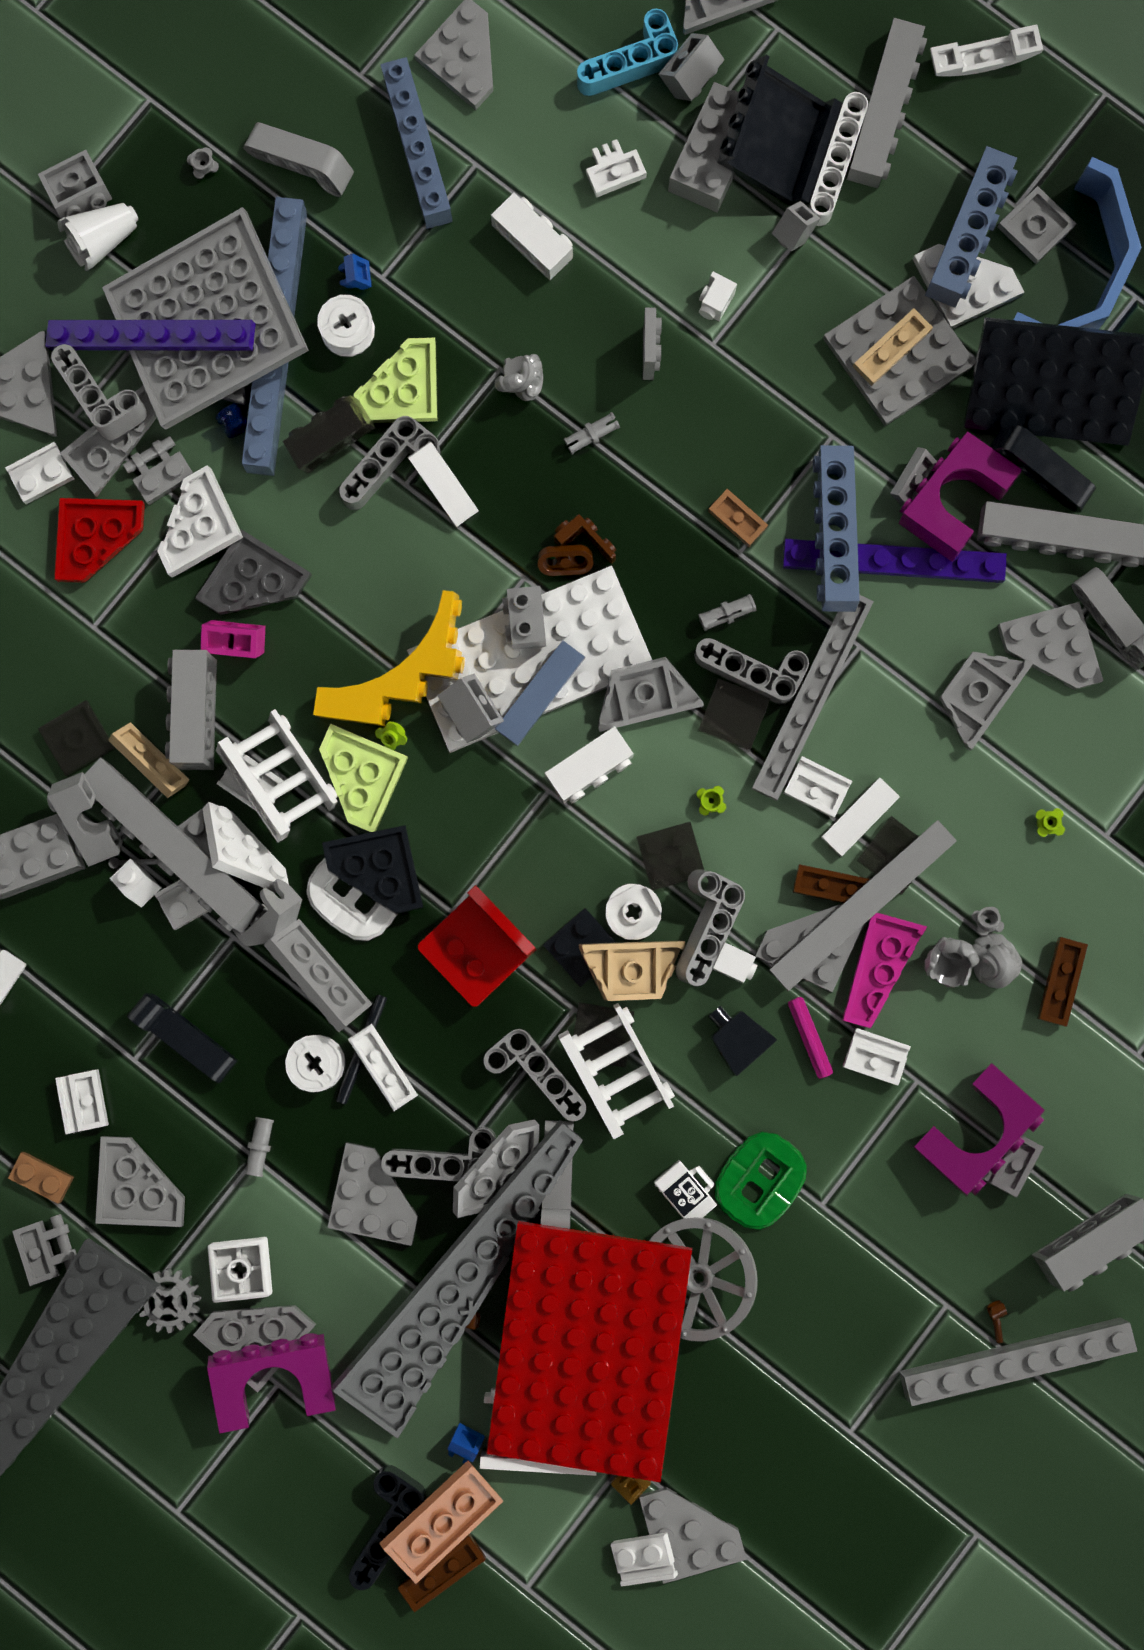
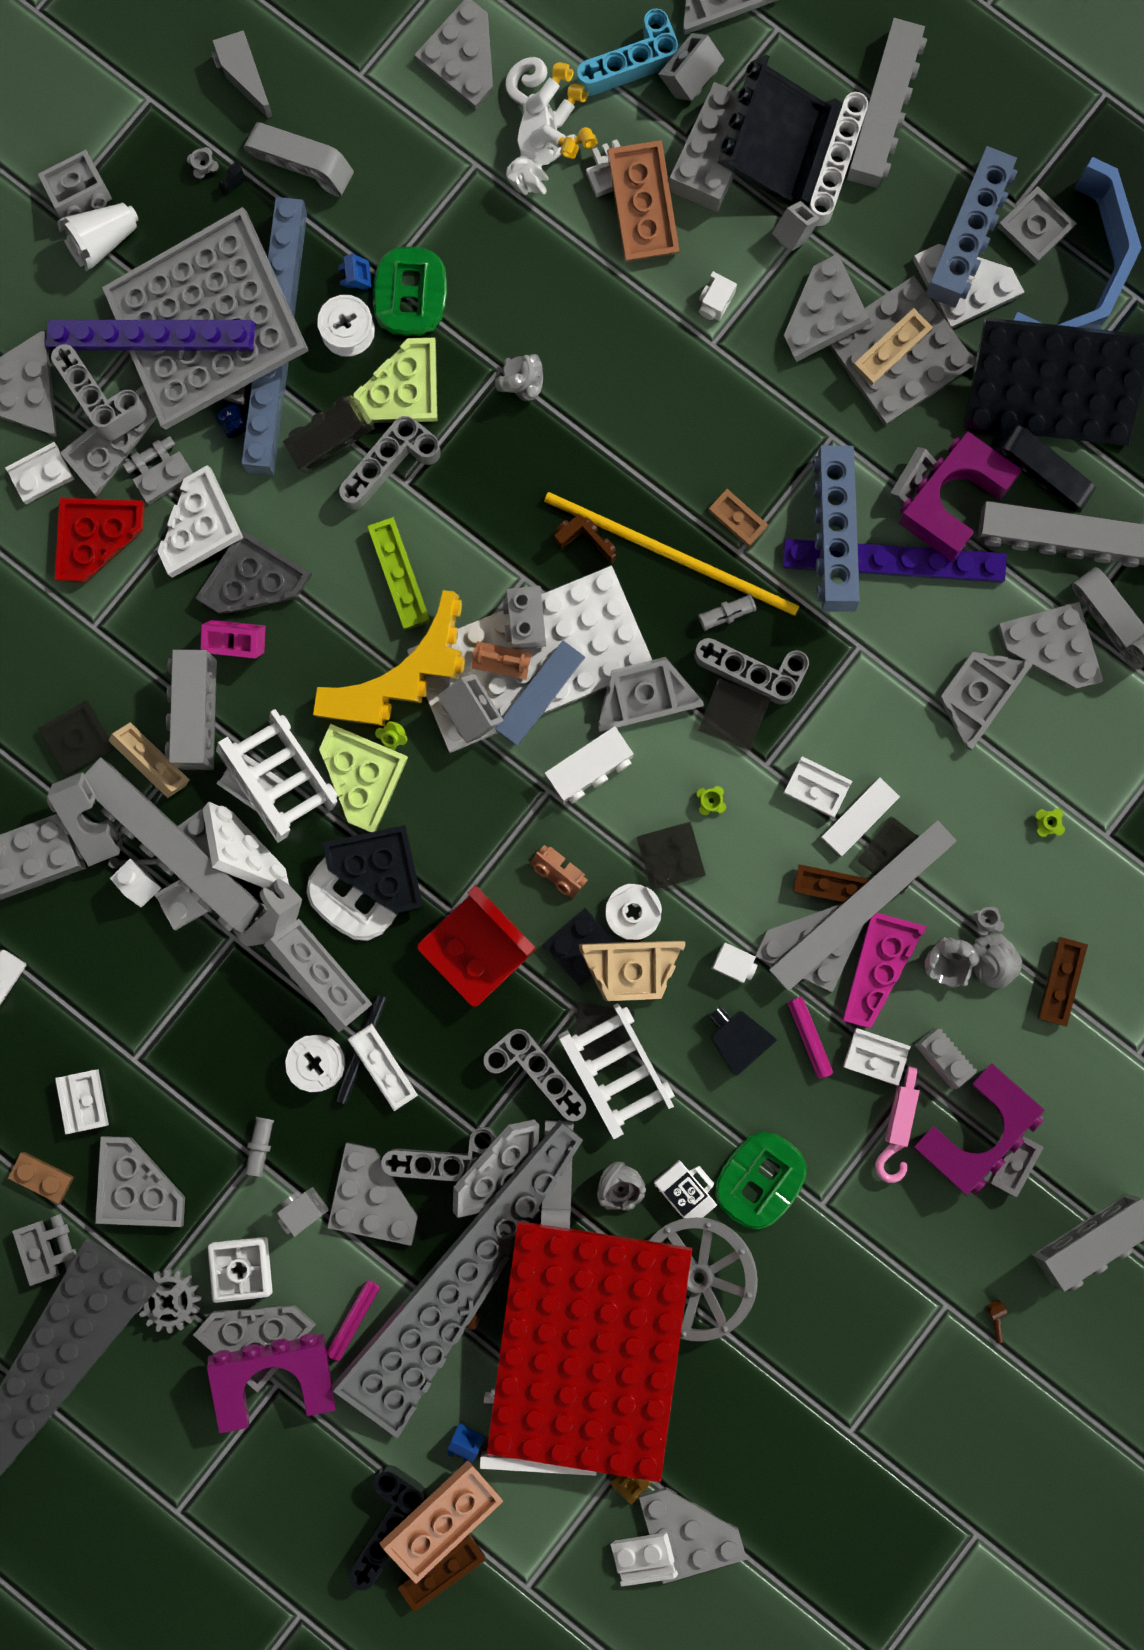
(182, 1036): black beam -> none
(233, 180): none -> black tile
(239, 68): none -> light grey slope
(301, 1211): none -> light grey brick
(353, 1320): none -> dark pink axle
(389, 291): none -> green piece
(399, 573): none -> lime plate
(416, 143): sand blue brick -> none
(443, 484): white tile -> none
(501, 660): none -> nougat hinge
(532, 235): white brick -> none
(538, 131): none -> white animal
(565, 560): reddish brown plate -> none
(567, 880): none -> nougat hinge
(591, 433): light grey pin -> none
(619, 1175): none -> light grey hair
(643, 200): none -> nougat plate
(651, 337): light grey plate -> none
(672, 554): none -> yellow piece
(704, 927): light grey beam -> none
(810, 700): light grey plate -> none
(825, 310): none -> light grey plate
(899, 1125): none -> bright pink piece
(945, 1058): none -> light grey brick
(988, 54): white slope -> none
(1017, 1361): light grey brick -> none

